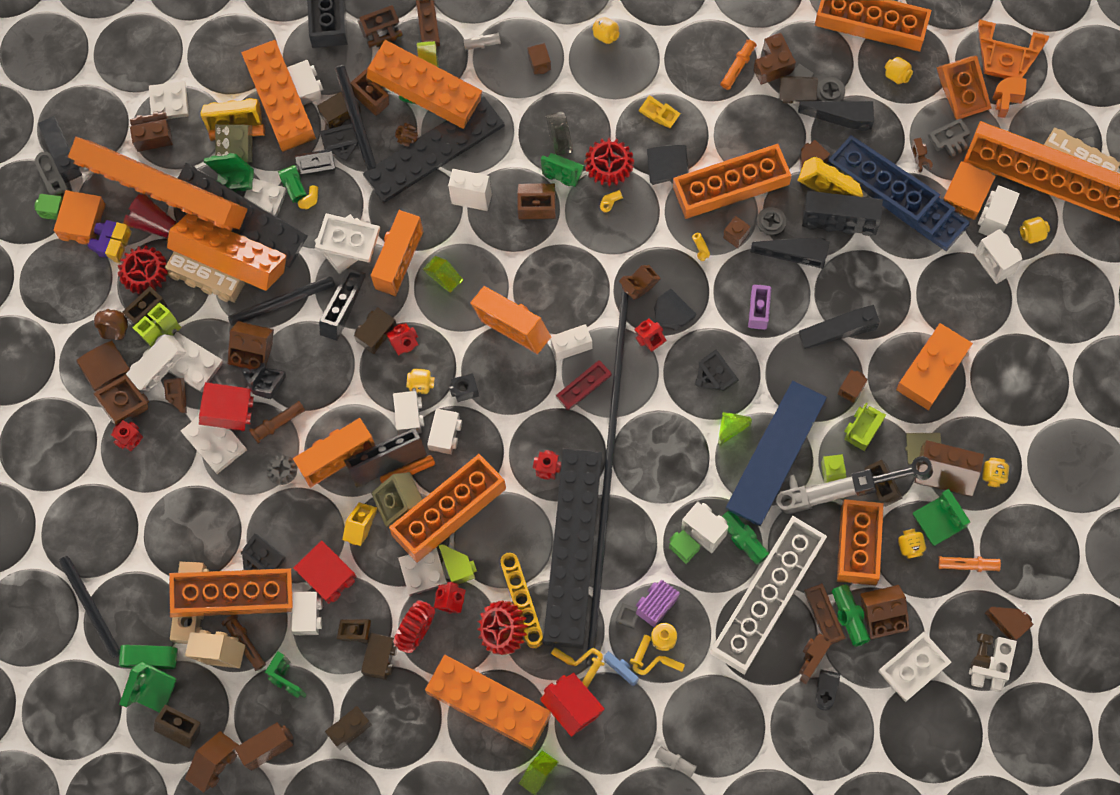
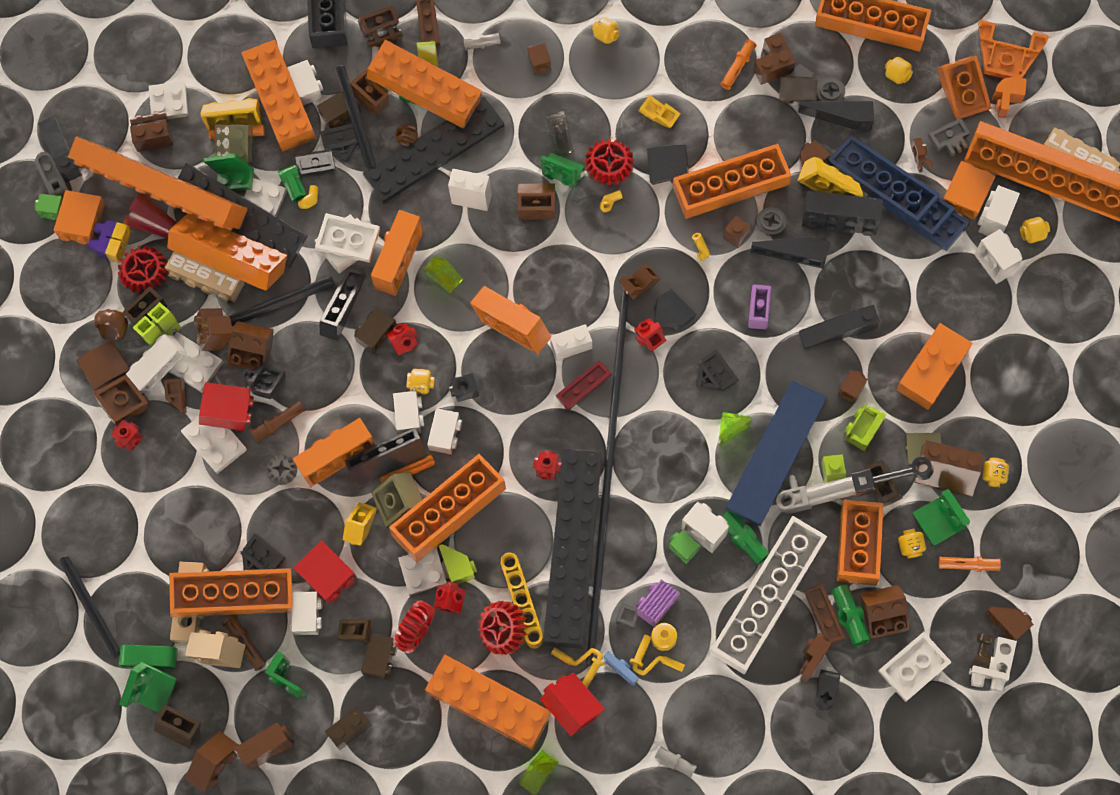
(213, 329): none -> reddish brown brick

